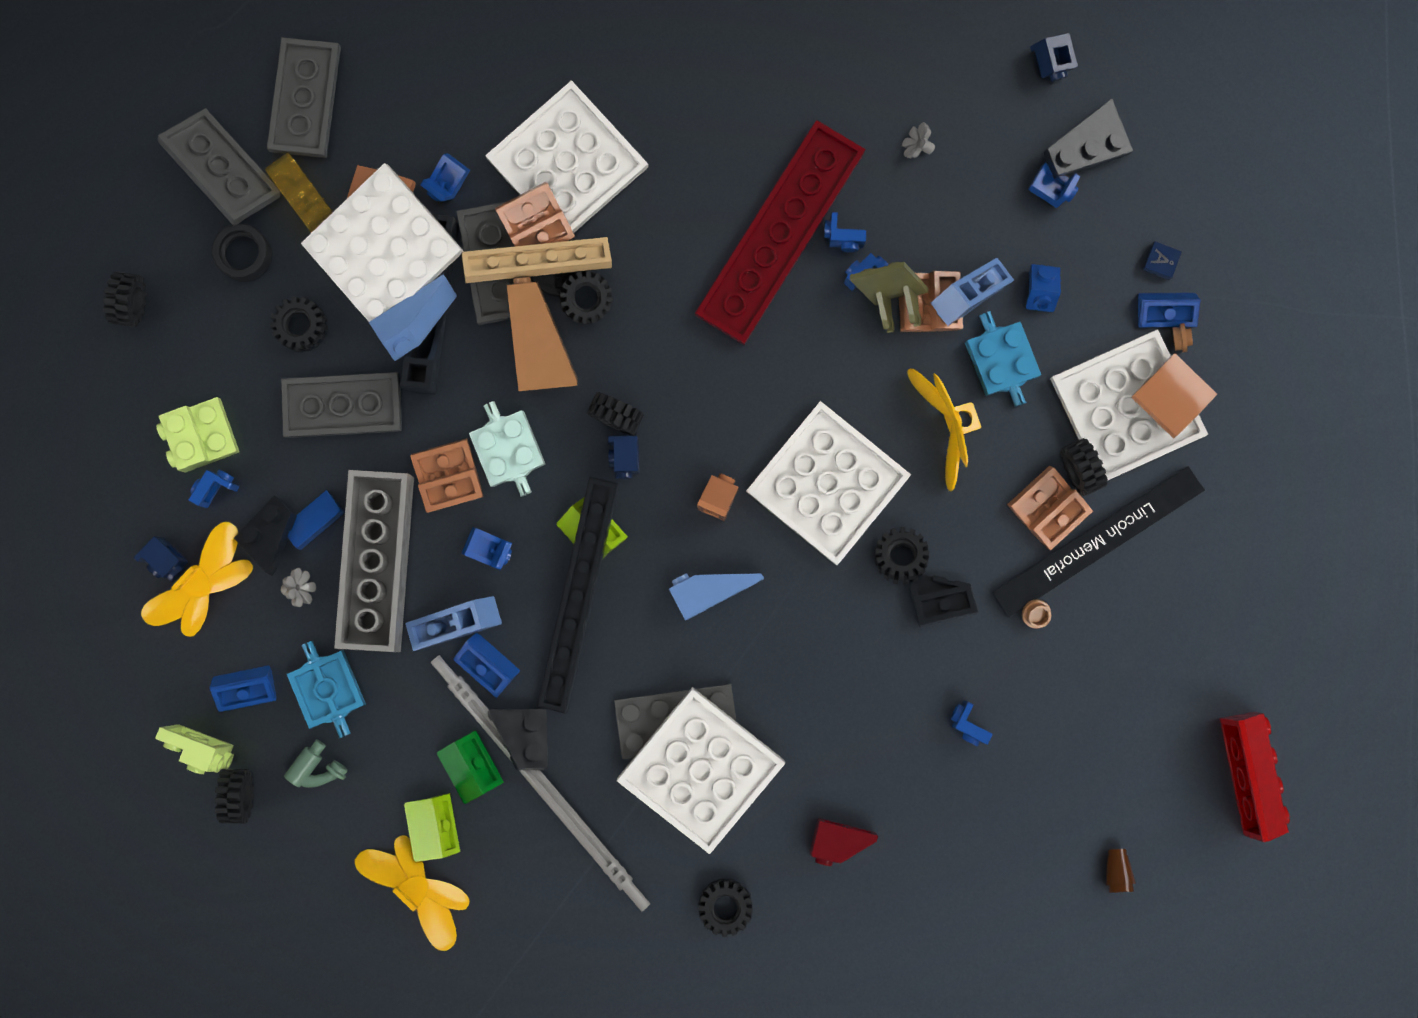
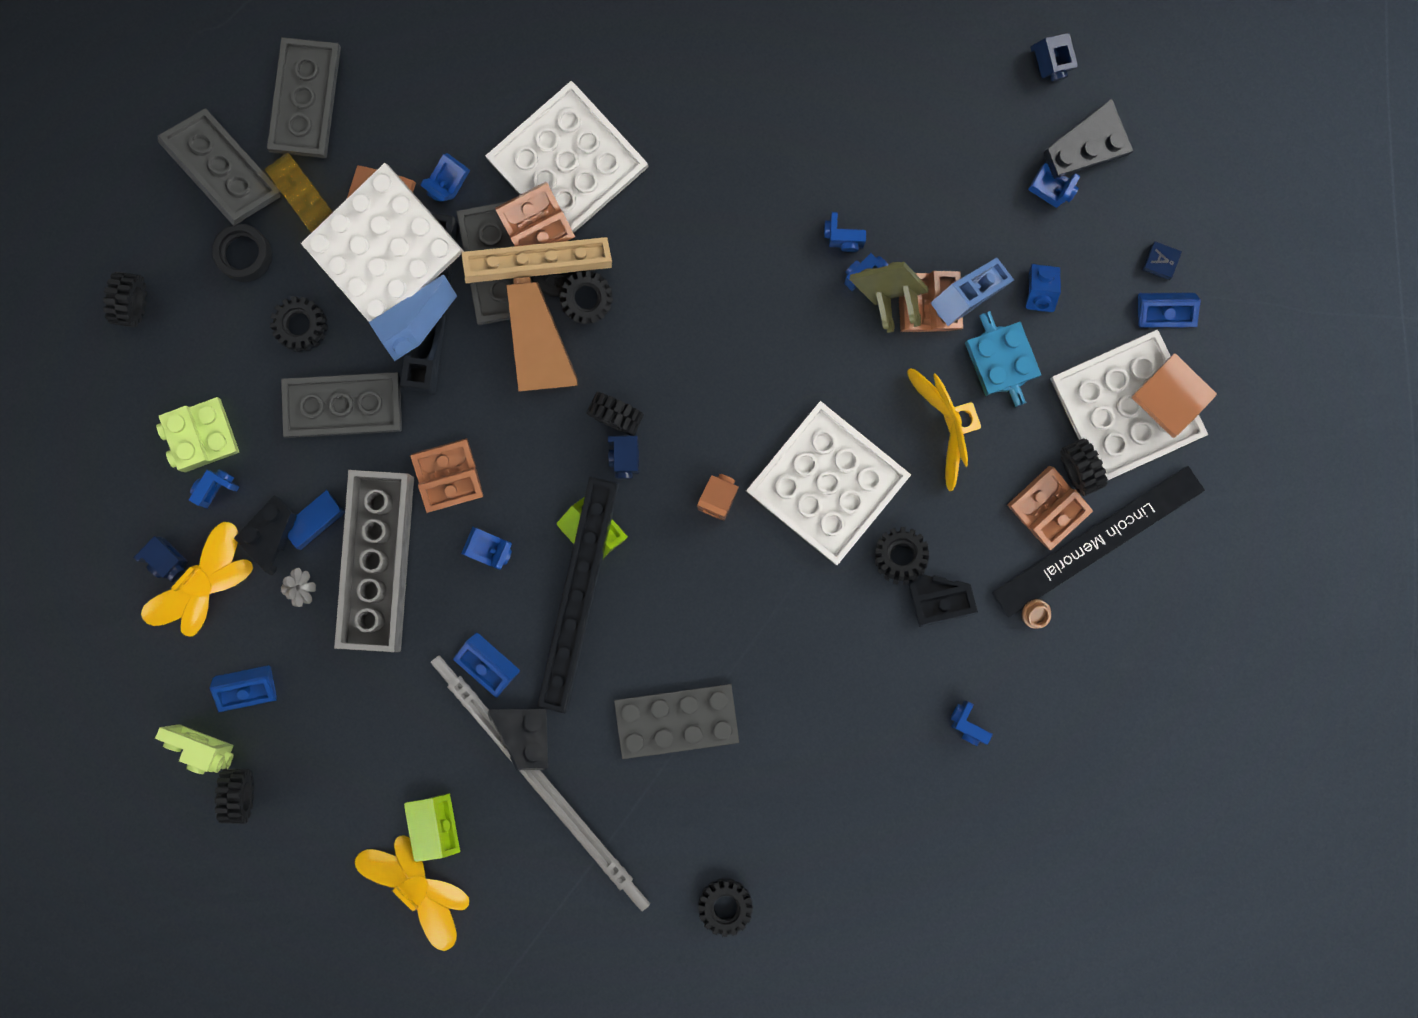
(301, 769): sand green plant -> none
(326, 689): dark azure plate -> none
(453, 623): medium blue slope -> none
(470, 767): green panel -> none
(507, 448): light aqua plate -> none
(701, 770): white plate -> none
(704, 591): medium blue slope -> none
(780, 232): dark red plate -> none
(838, 842): dark red slope -> none
(918, 141): light grey plant -> none
(1119, 872): reddish brown cone -> none
(1182, 337): medium nougat plate -> none
(1255, 776): red slope -> none

